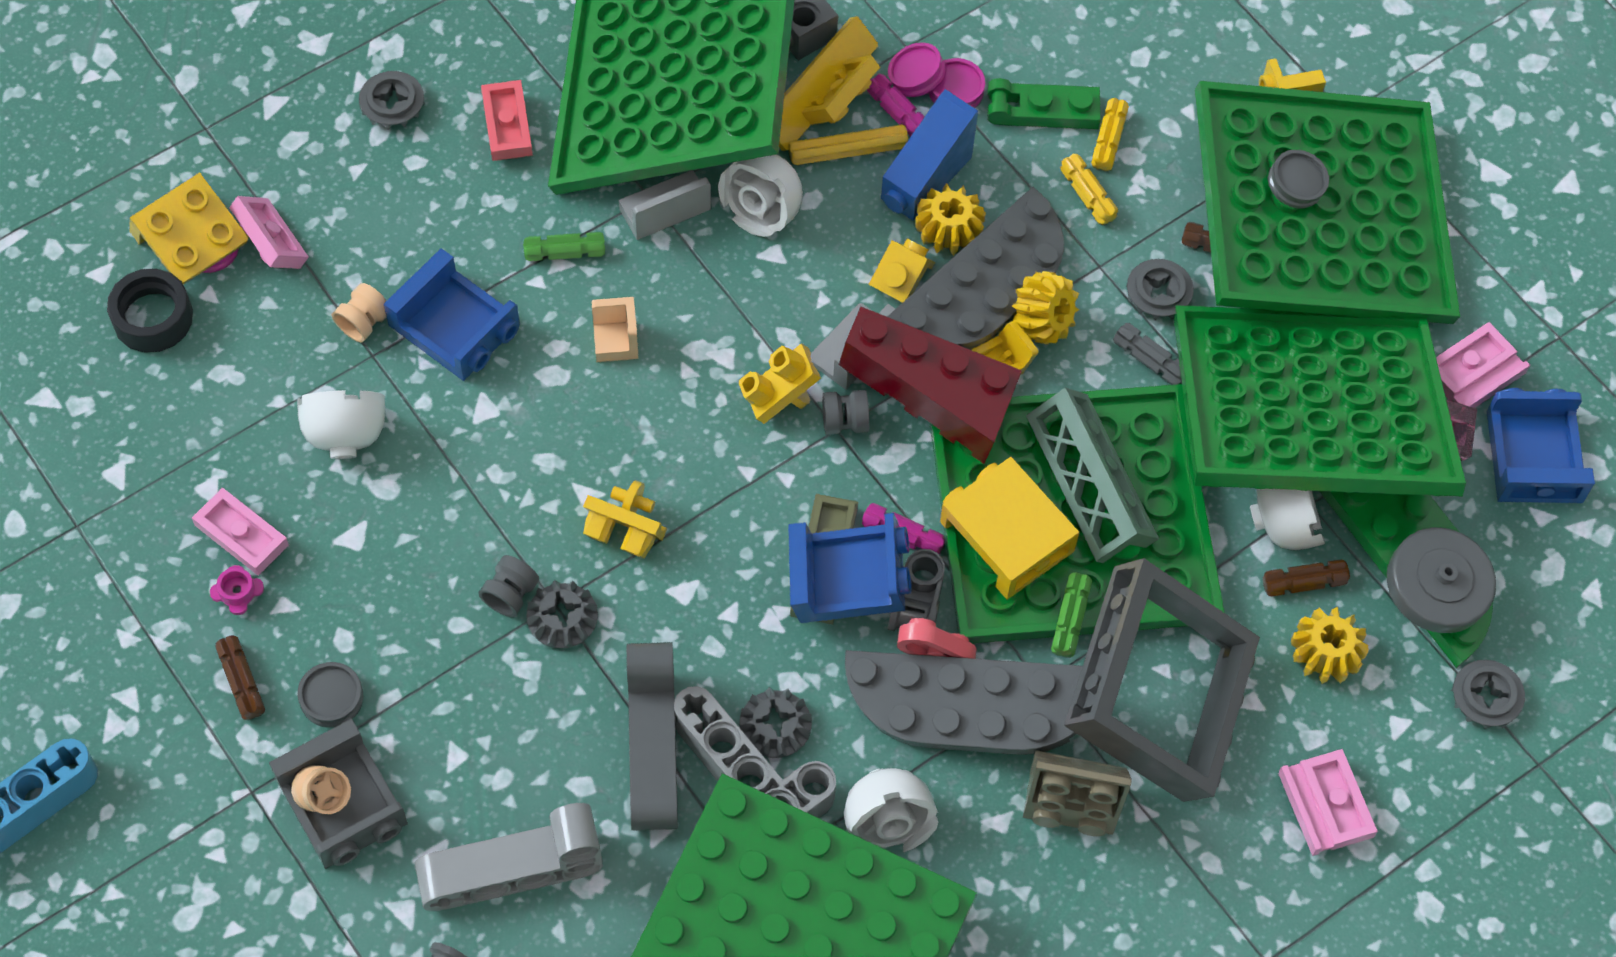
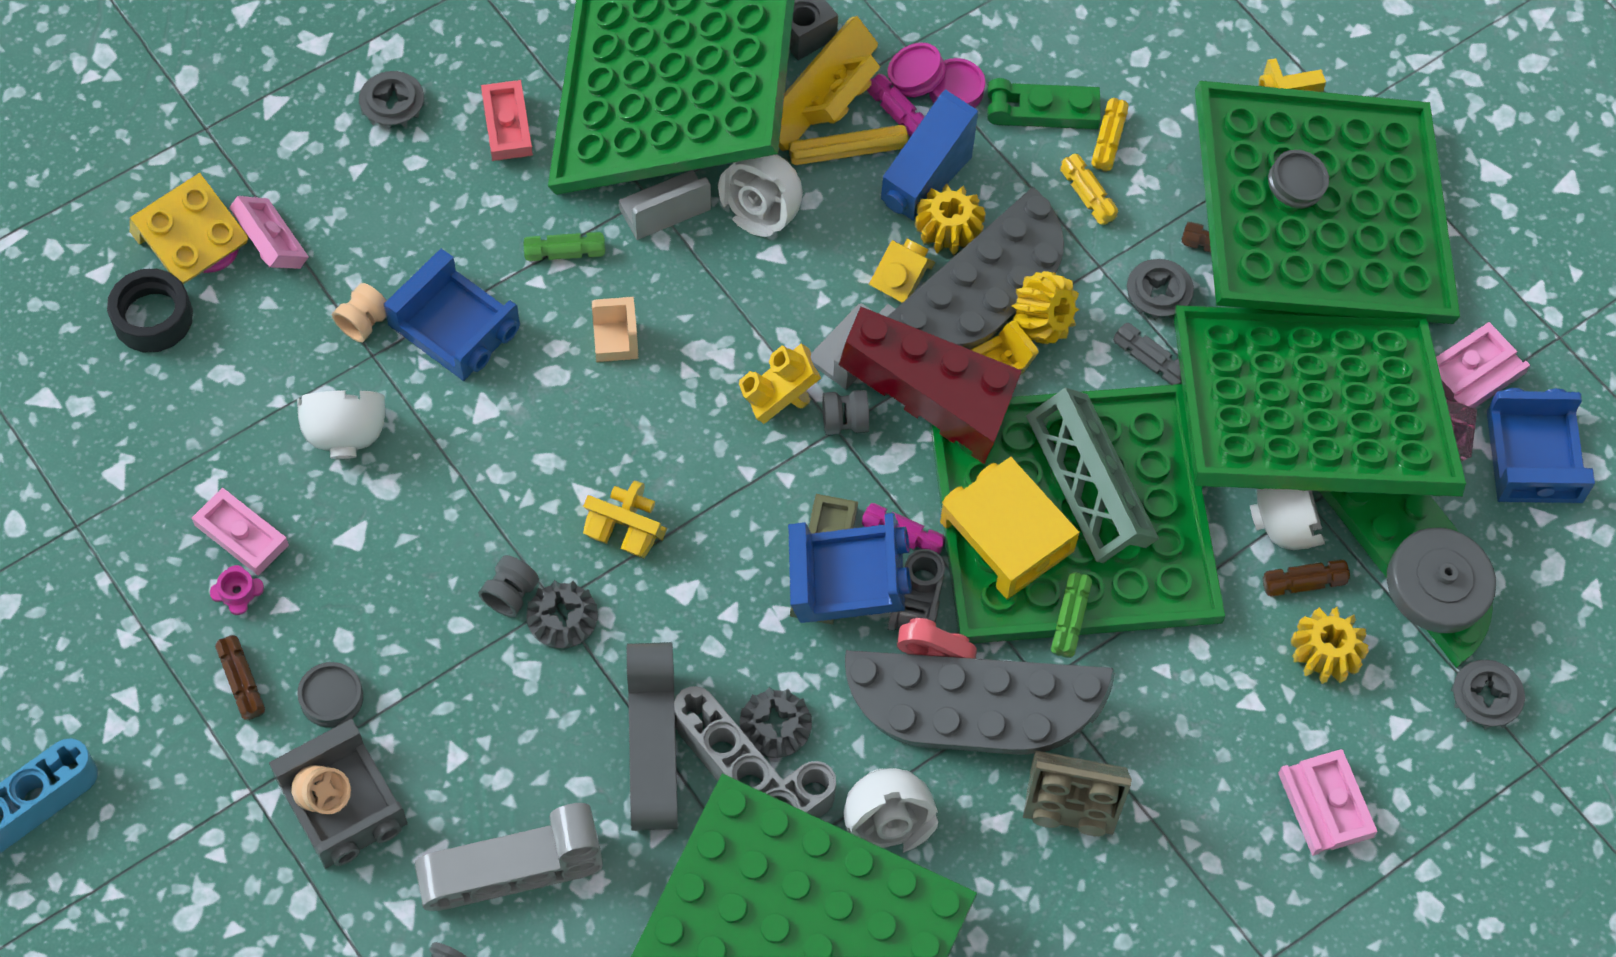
(1106, 665): dark grey window -> none

